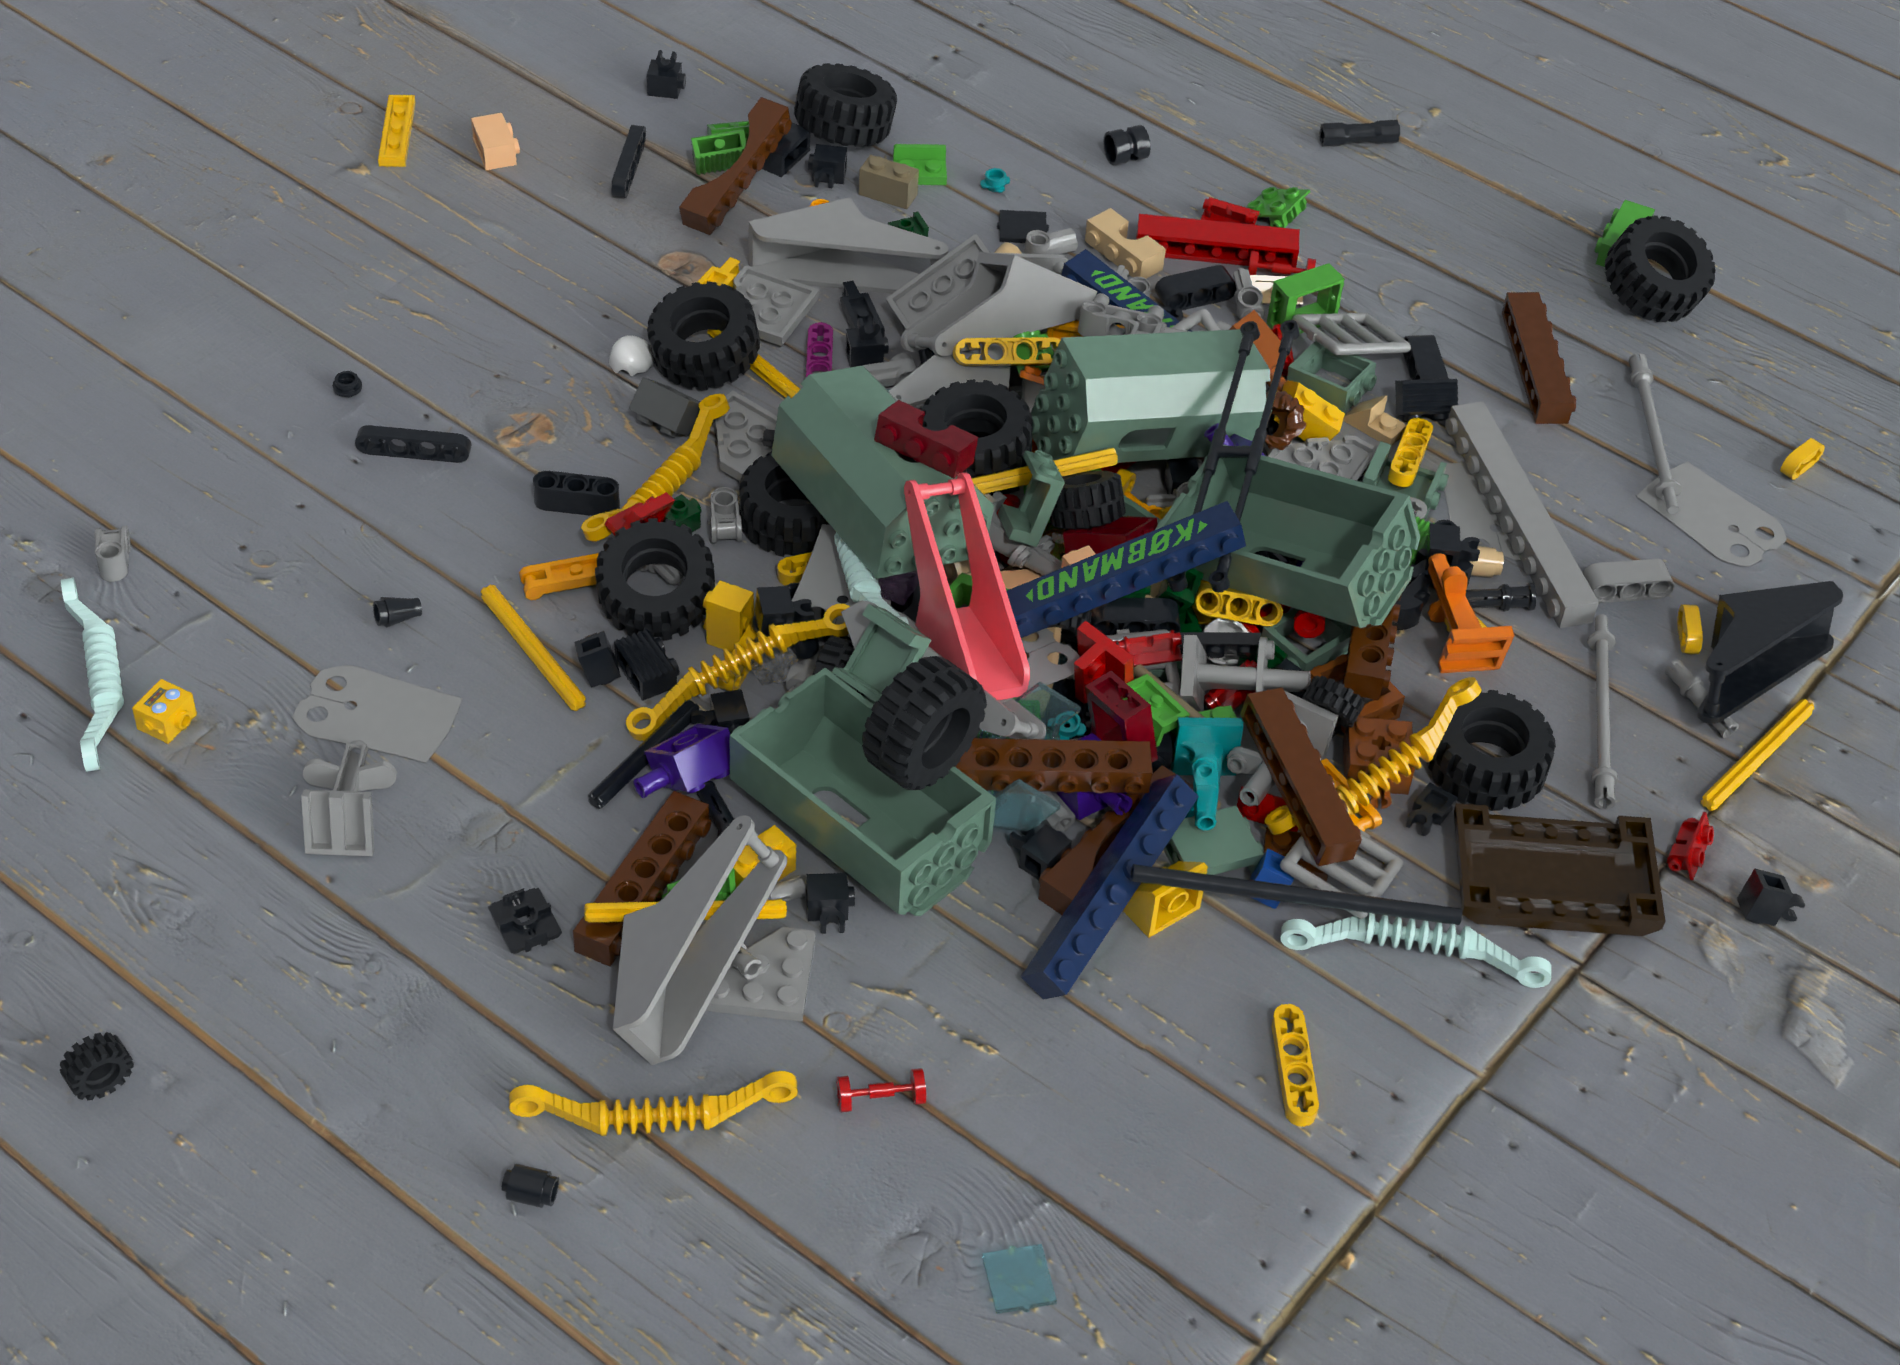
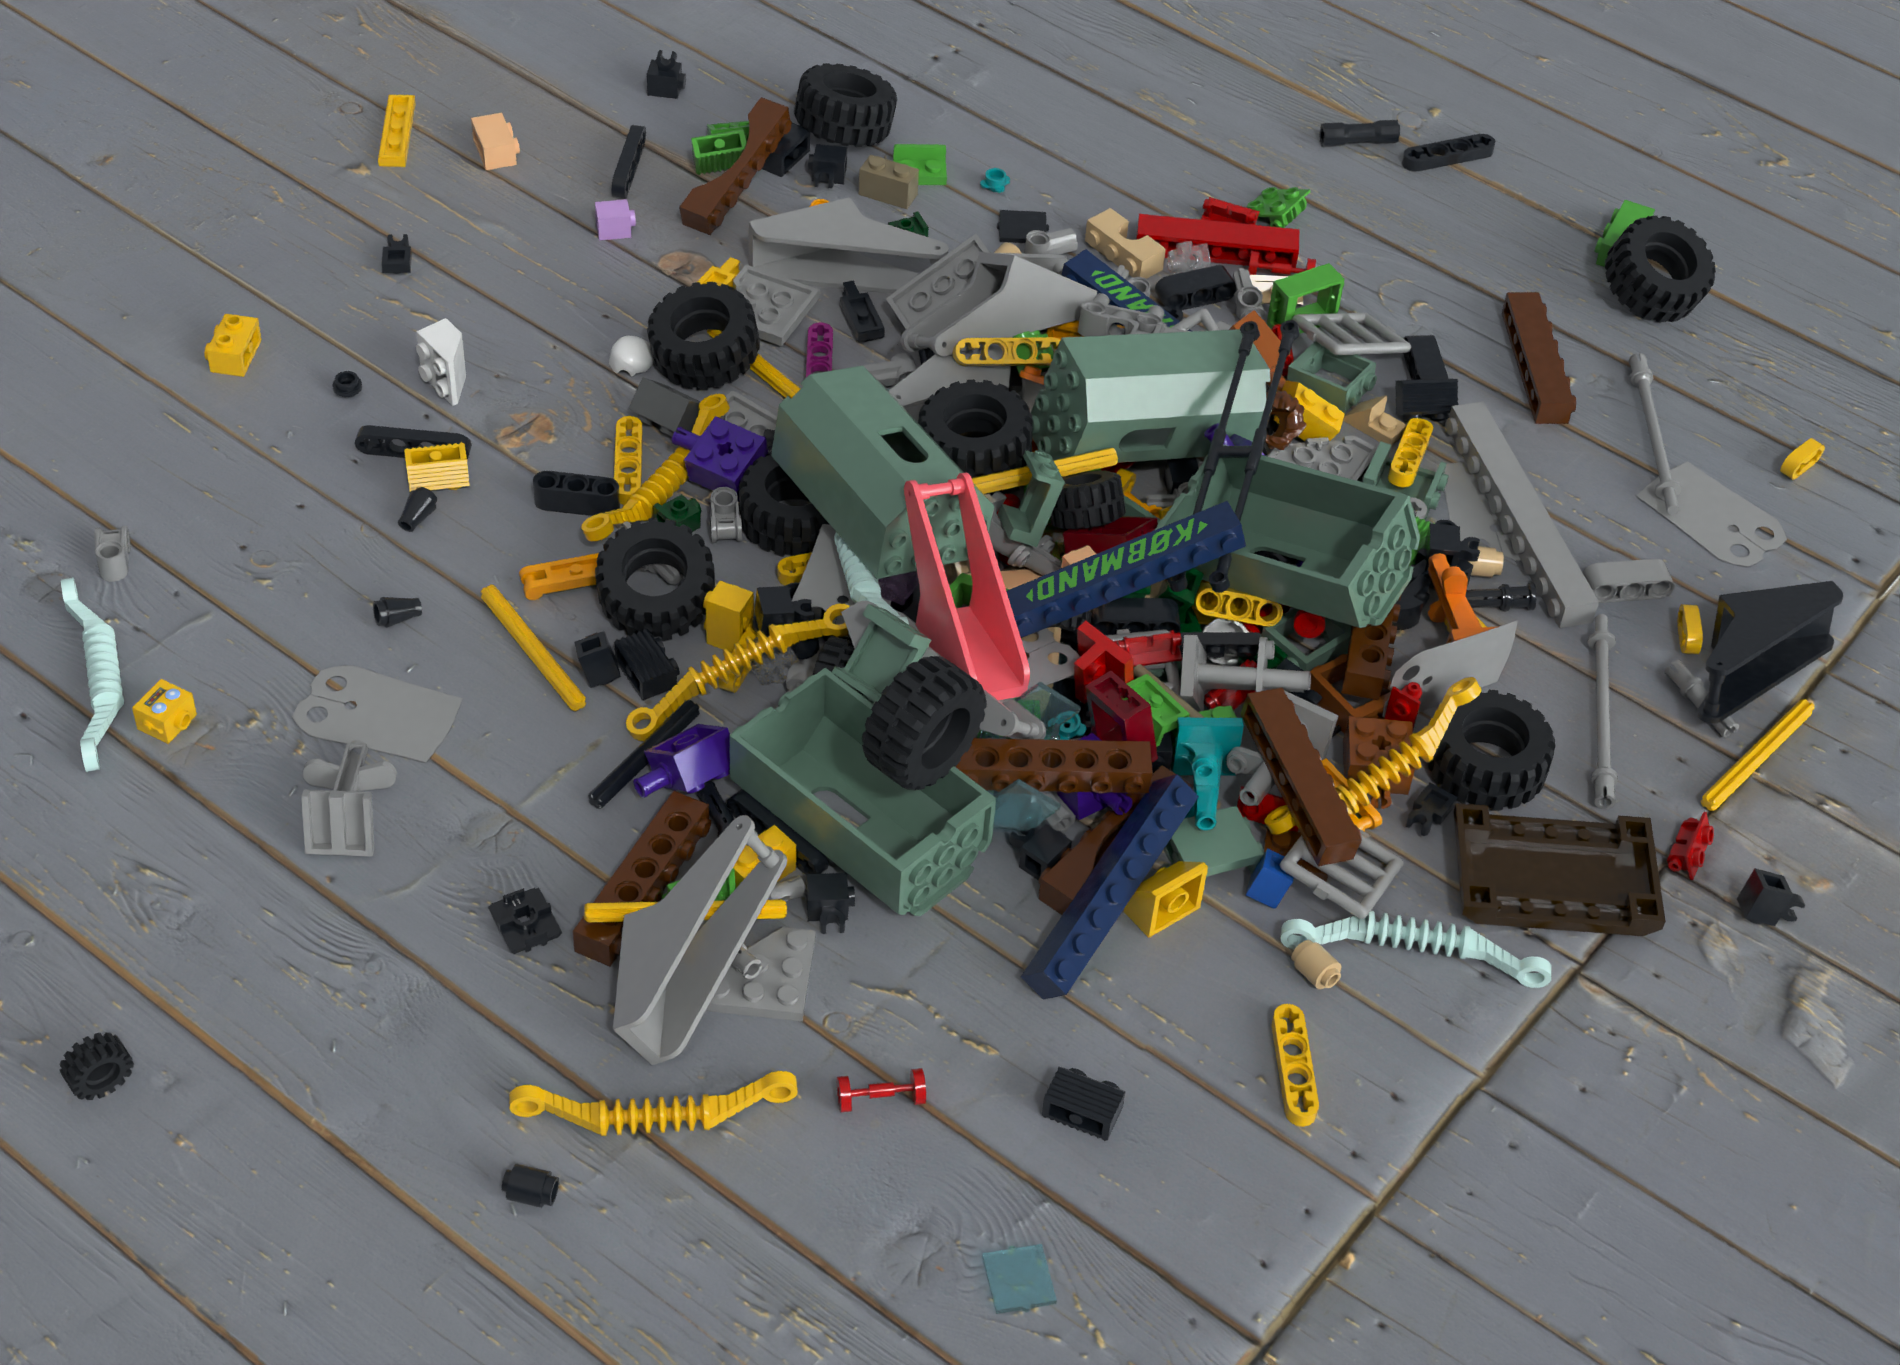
(233, 345): none -> yellow brick
(397, 256): none -> black plate
(418, 507): none -> black cone
(437, 467): none -> yellow brick
(442, 359): none -> white slope
(614, 219): none -> lavender brick
(631, 459): none -> yellow beam
(652, 508): red bracket -> none
(720, 453): none -> dark purple brick
(727, 710): black brick -> none
(808, 858): none -> black beam
(865, 344): black brick -> none
(944, 450): dark red arch -> none
(1083, 1102): none -> black brick
(1126, 145): black wheel -> none
(1188, 257): none -> clear brick
(1295, 894): black piece -> none
(1316, 964): none -> tan brick
(1335, 699): black tyre -> none
(1404, 703): none -> red hinge
(1473, 146): none -> black beam
(1474, 656): none -> light grey piece

